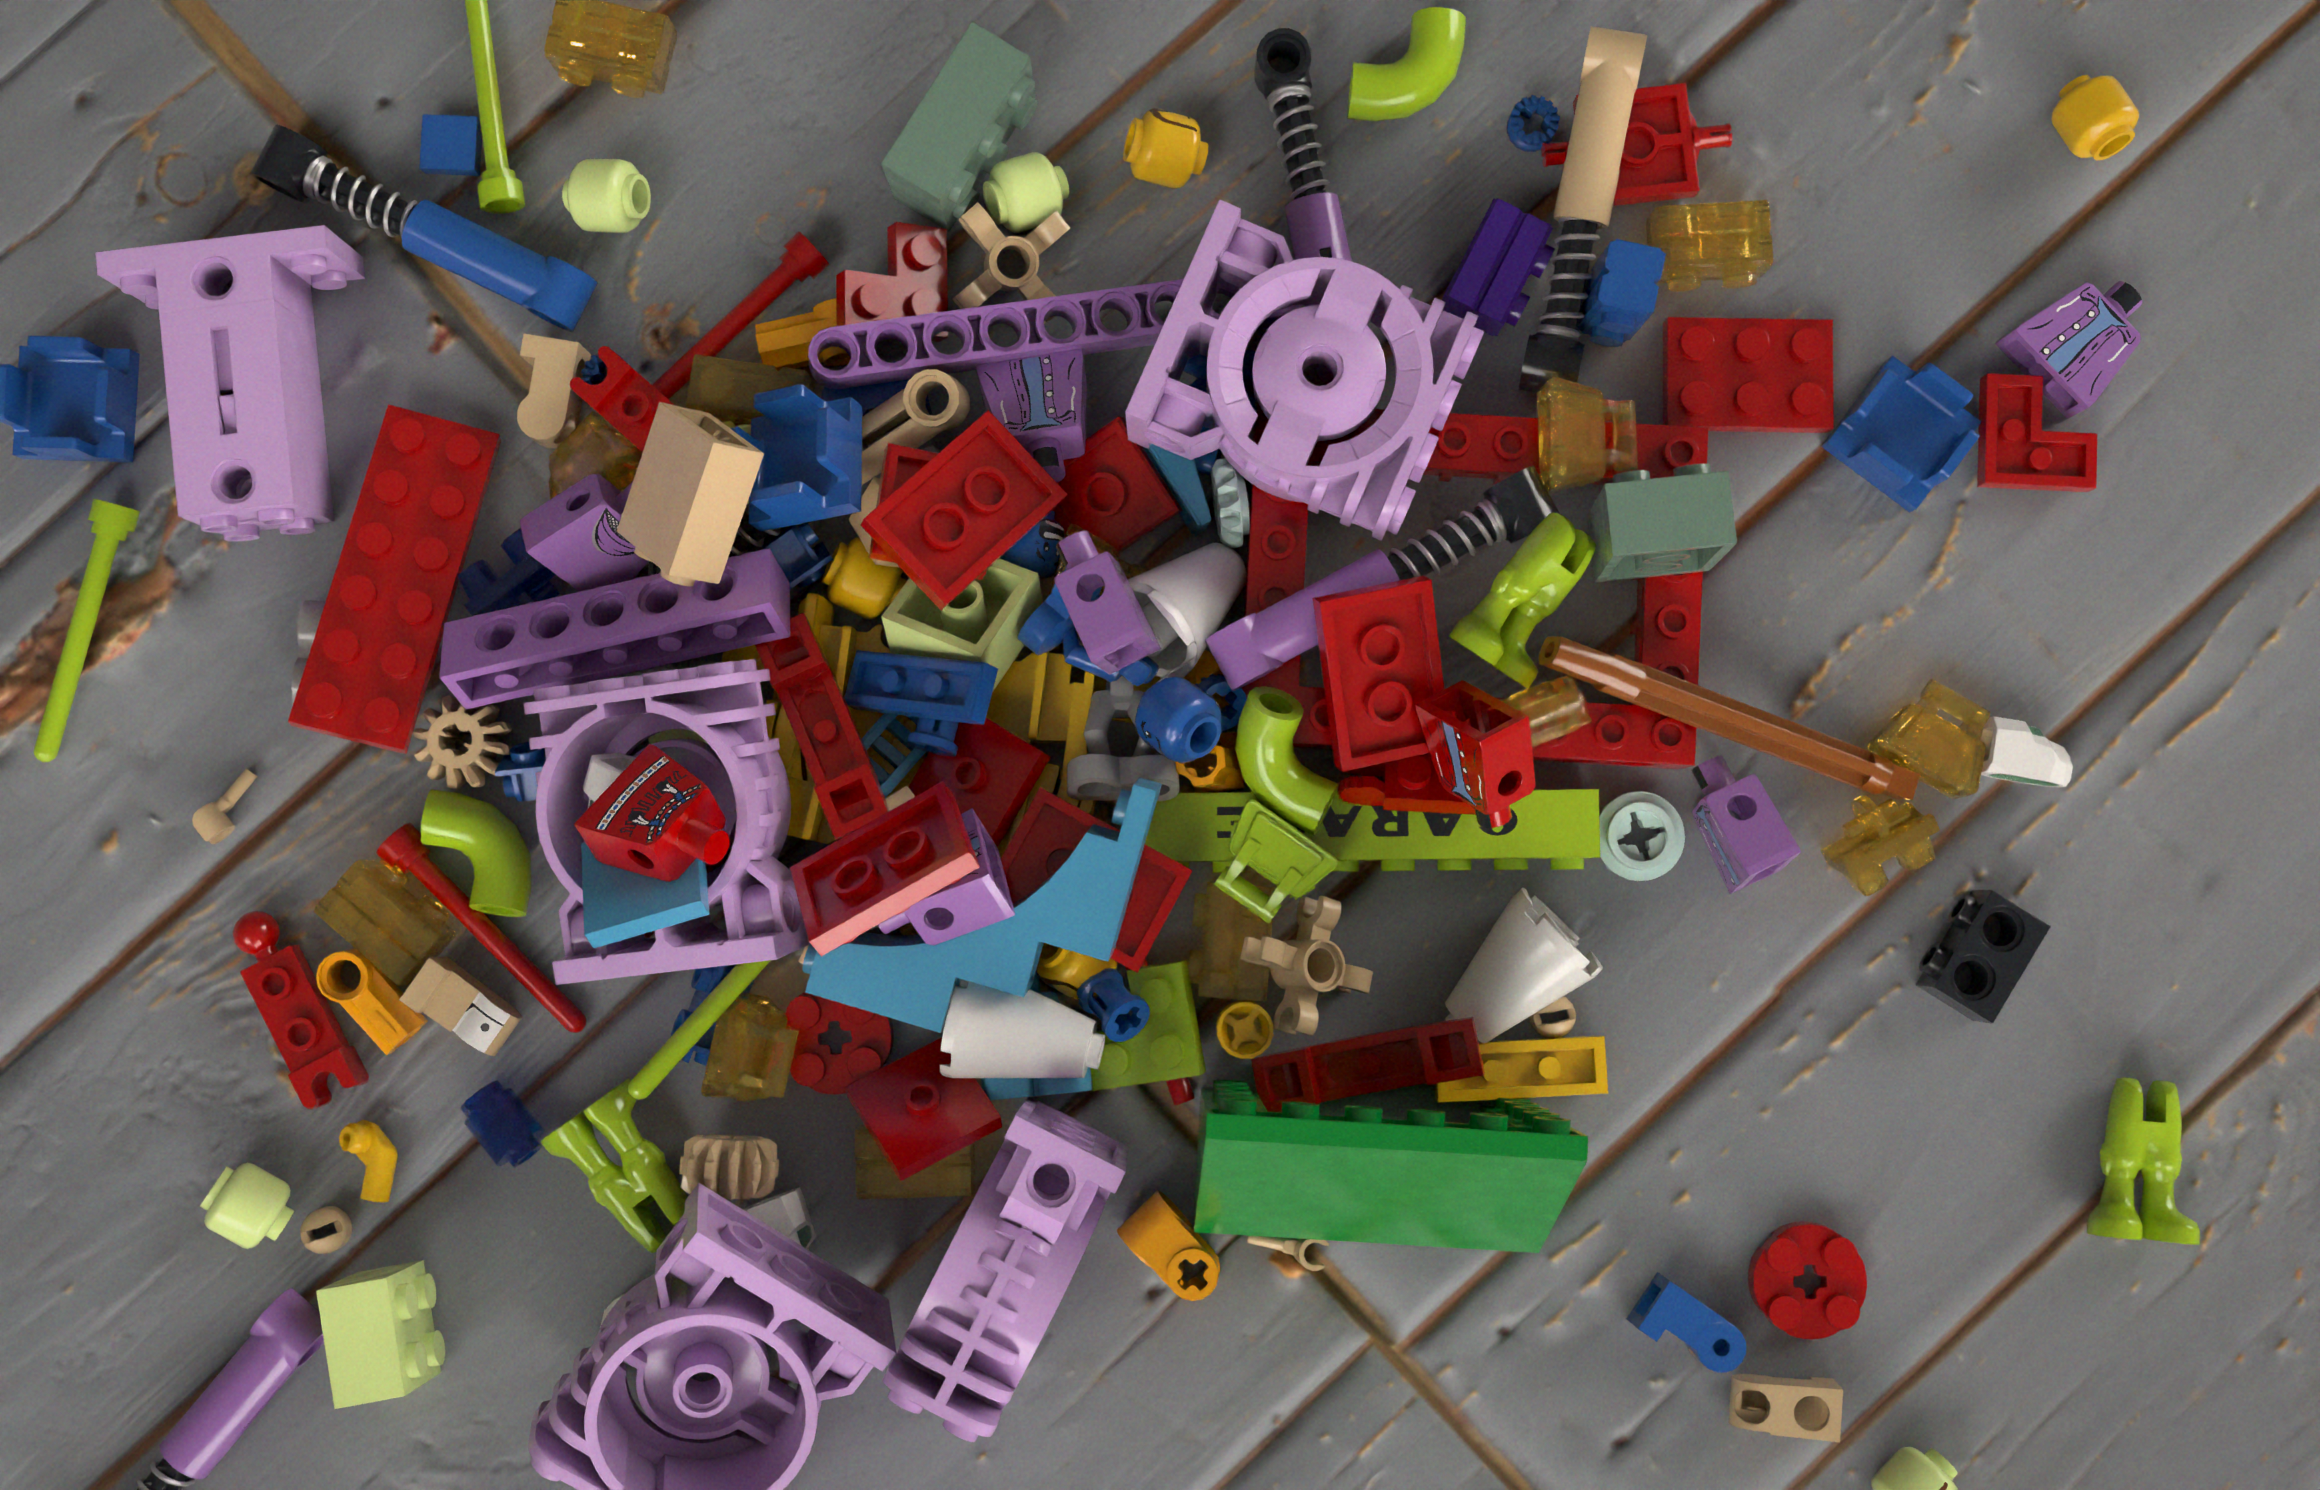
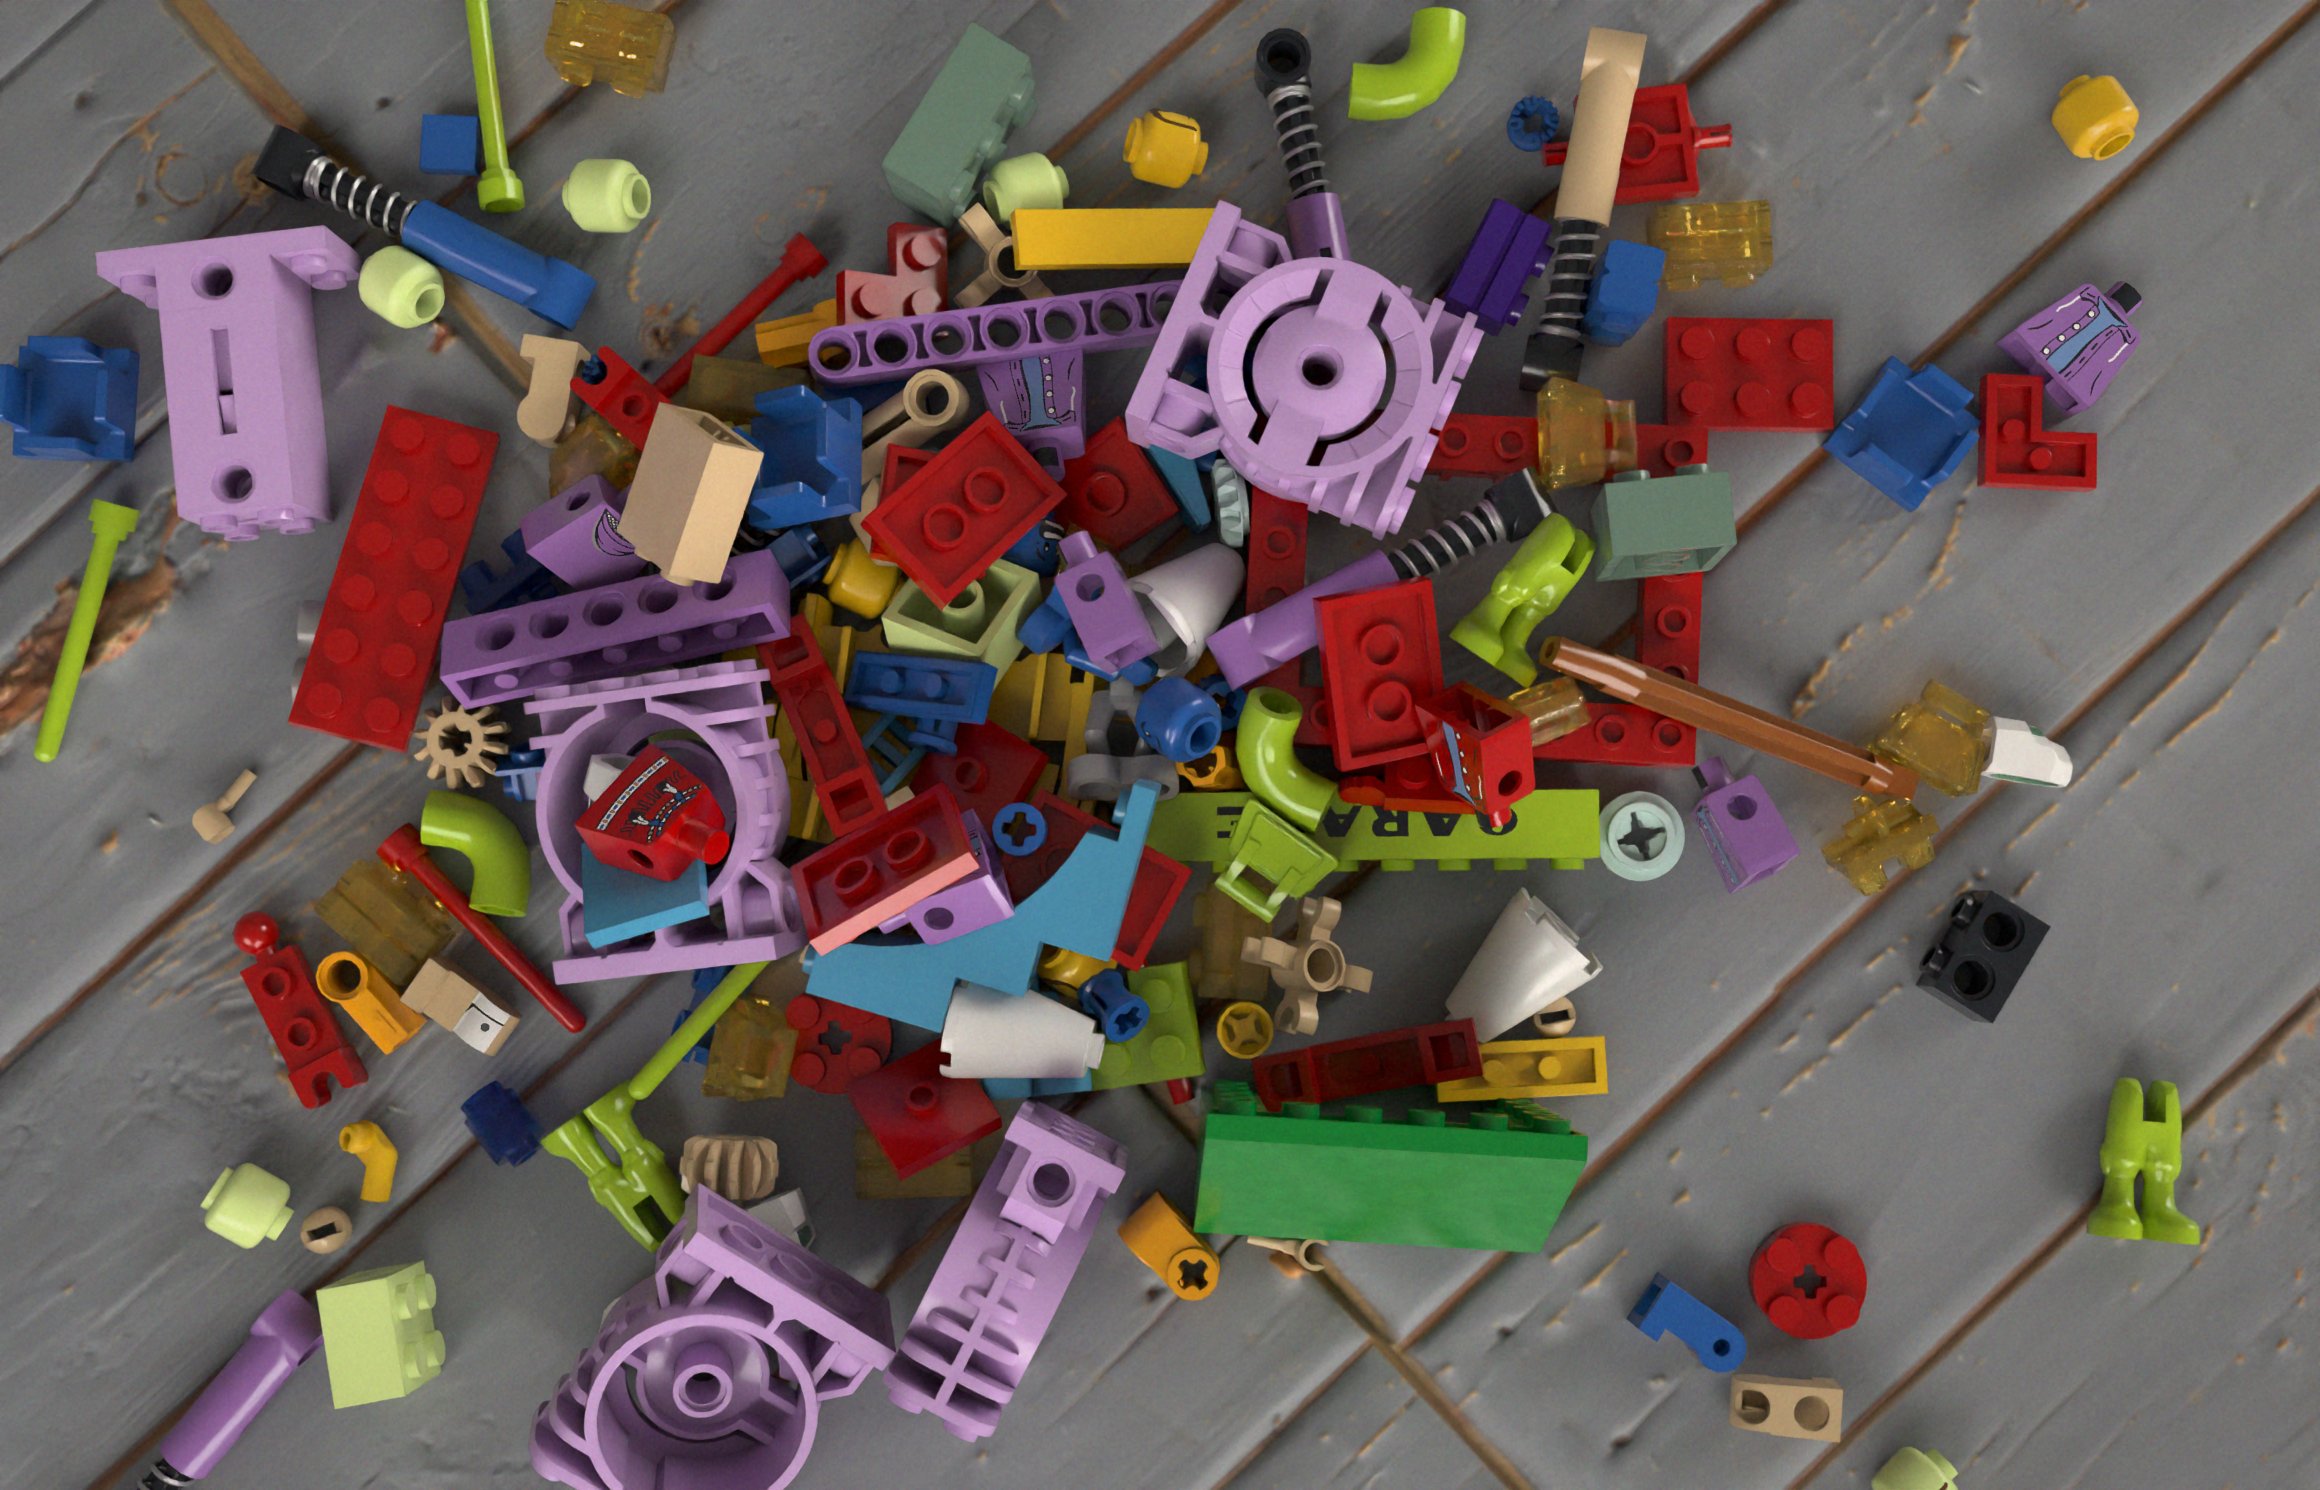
(401, 287): none -> yellowish green head
(1009, 815): none -> blue bush
(1107, 238): none -> yellow tile

